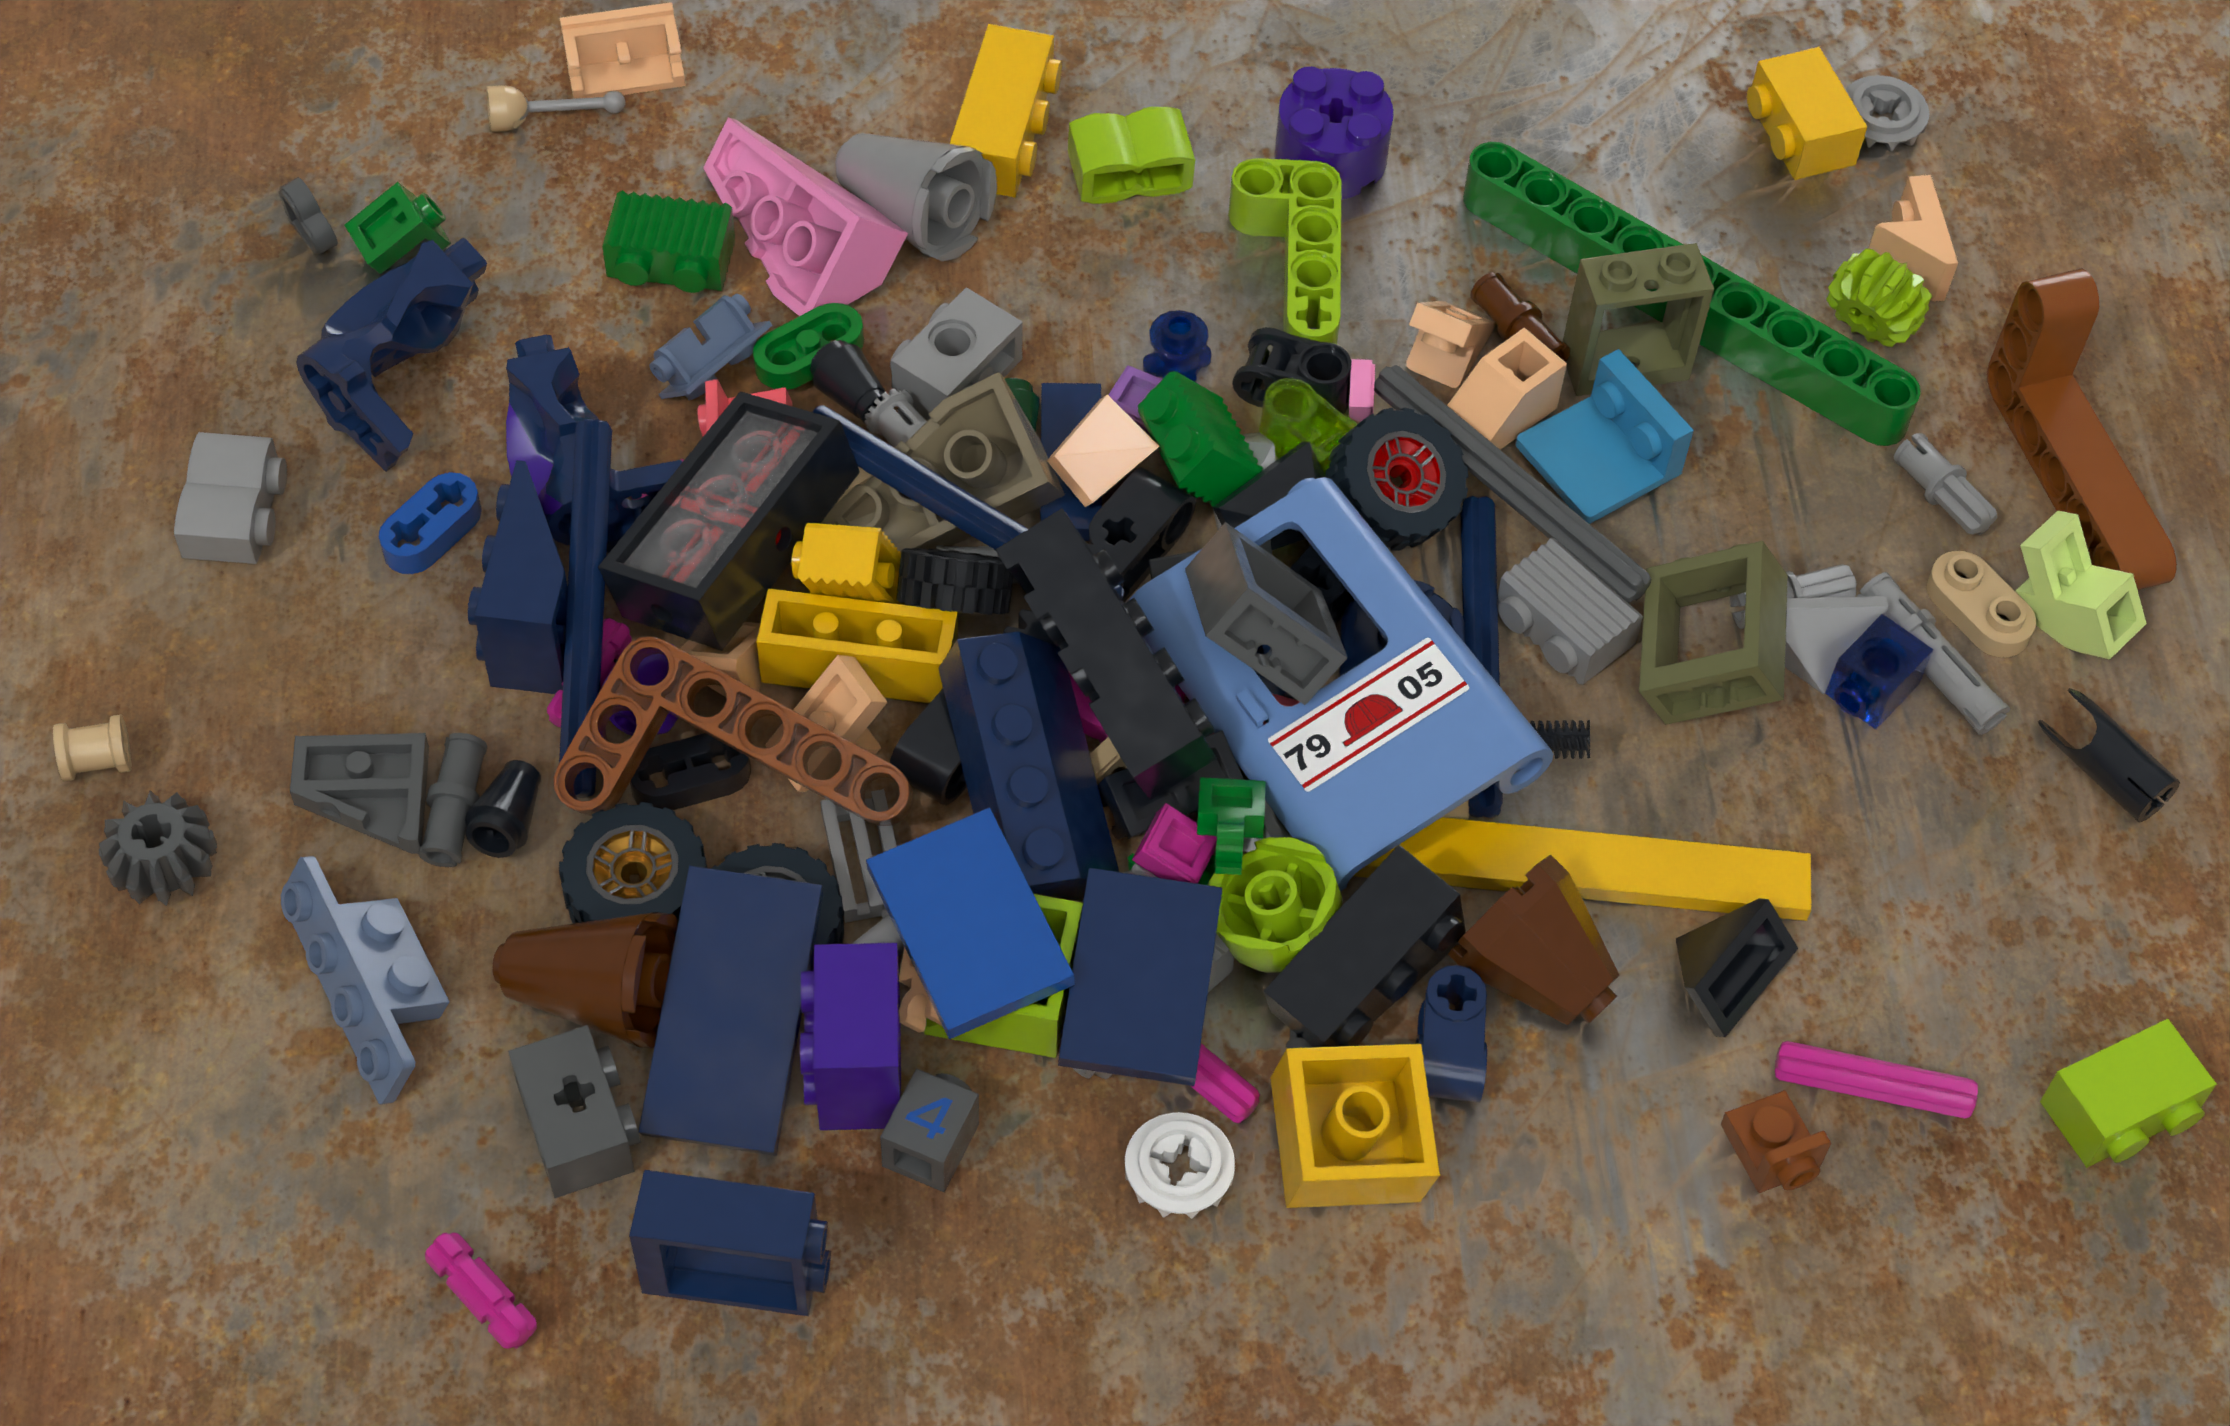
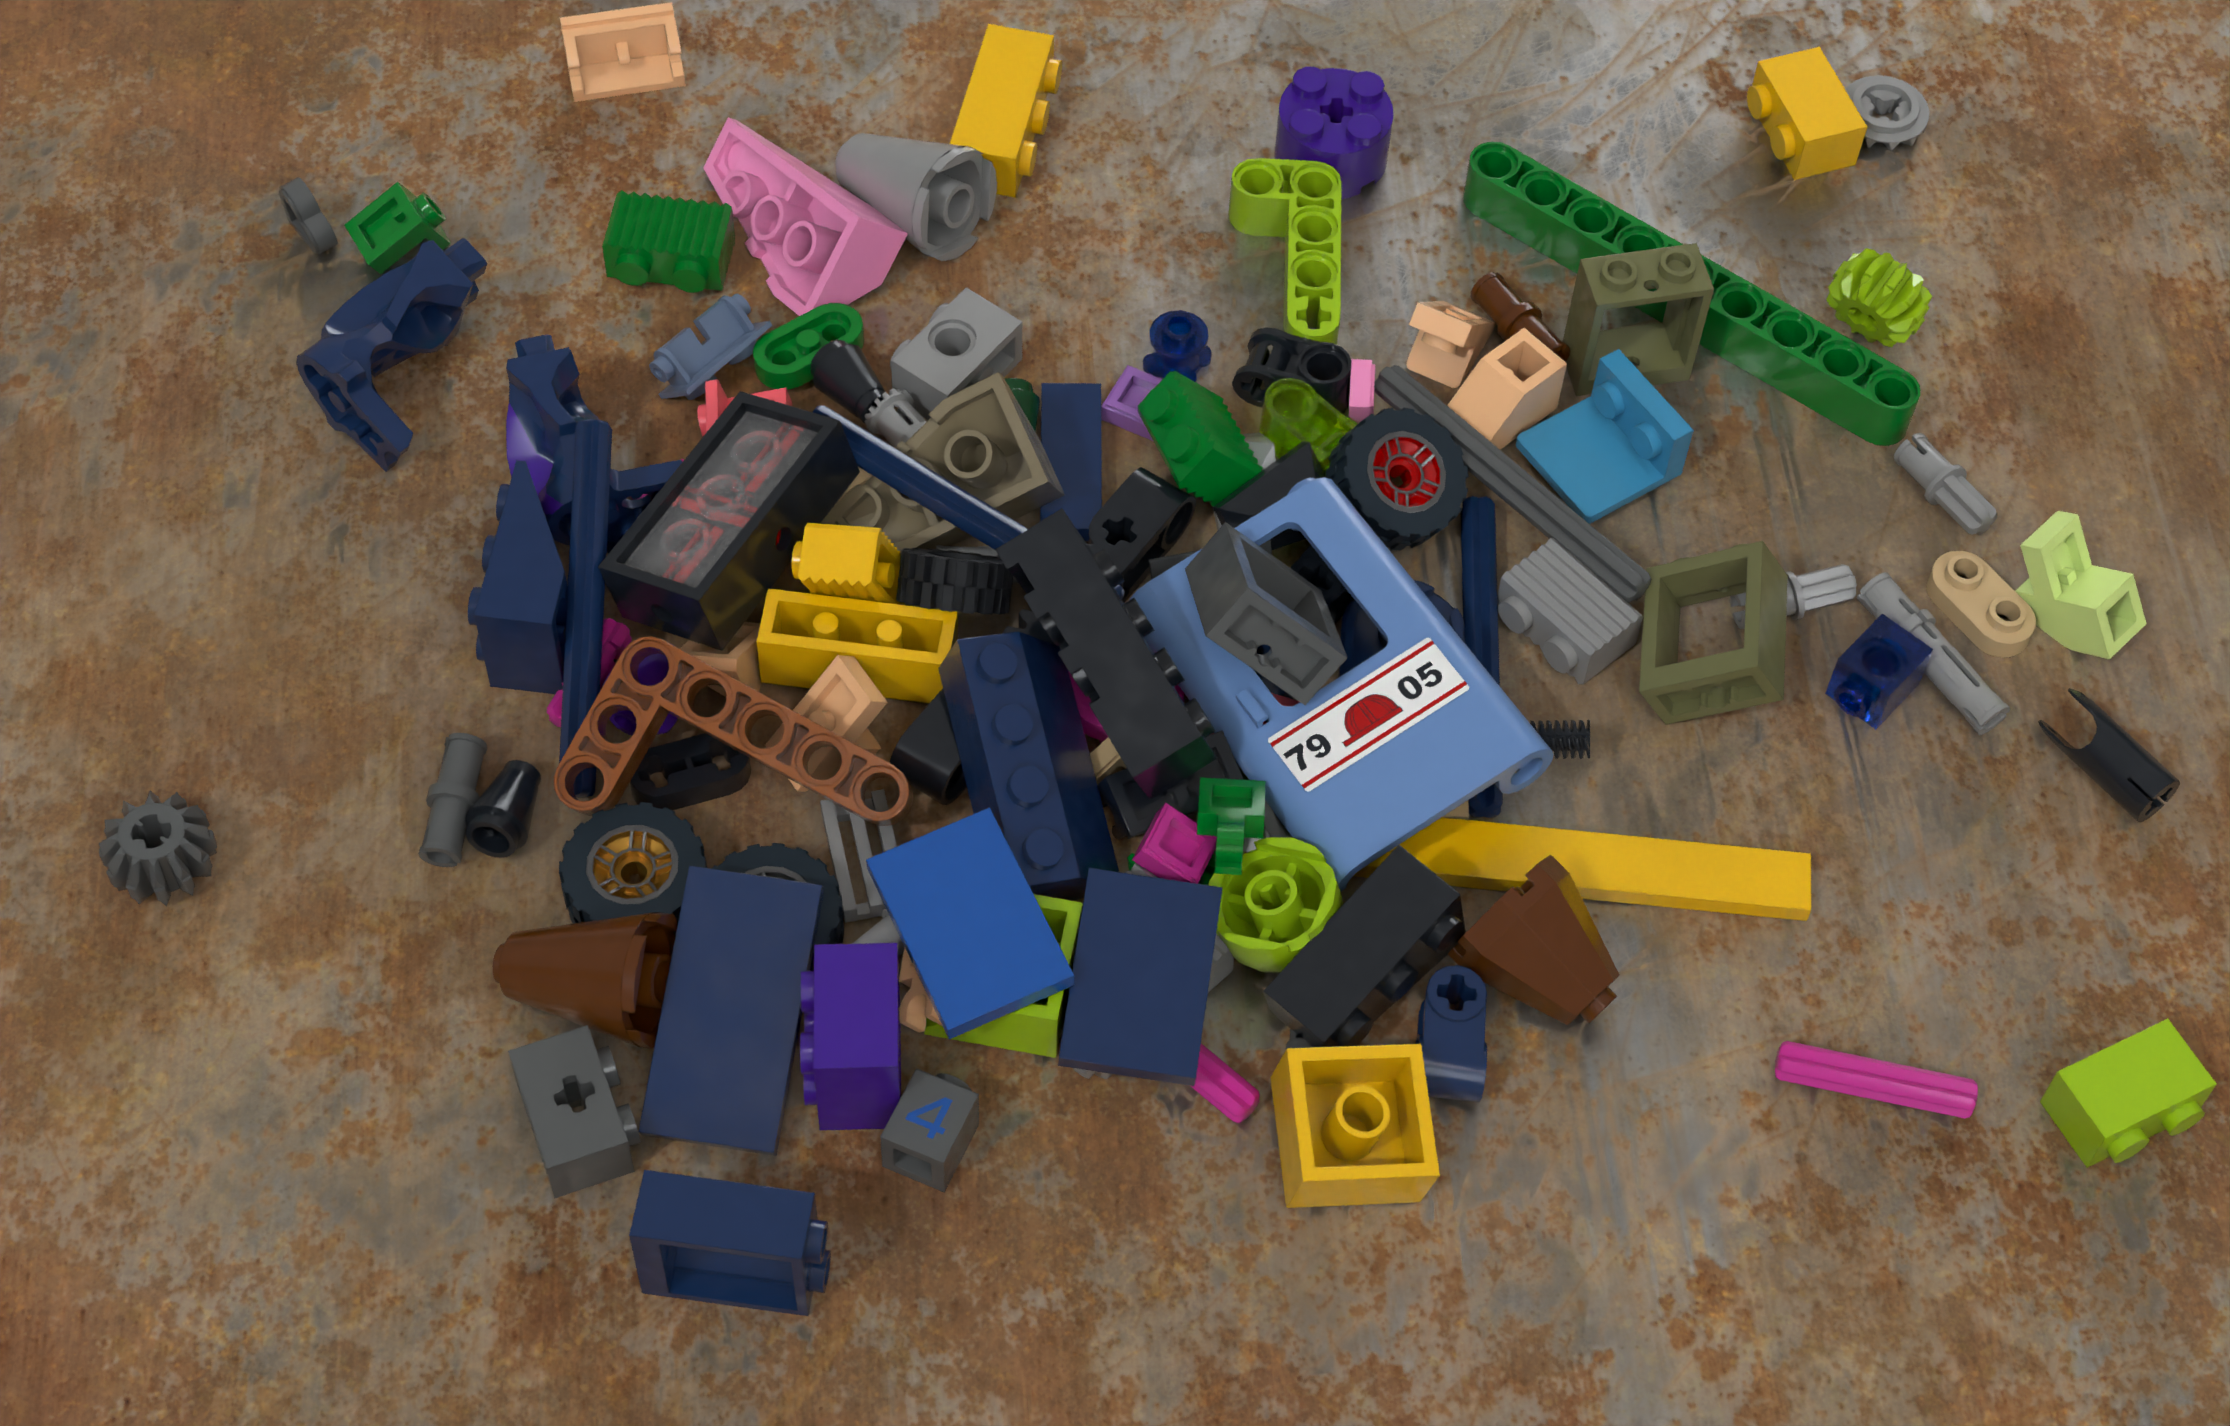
(92, 747): tan bush -> none
(229, 498): light grey brick -> none
(365, 783): dark grey wing -> none
(368, 971): sand blue bracket -> none
(433, 525): blue beam -> none
(480, 1290): dark pink axle -> none
(510, 108): hinge -> none
(1101, 451): light nougat slope -> none
(1130, 155): lime brick -> none
(1162, 1141): white gear -> none
(1733, 961): black slope -> none
(1775, 1143): dark orange bracket -> none
(1823, 630): light grey slope -> none
(1919, 236): light nougat slope -> none
(2062, 433): dark orange beam -> none

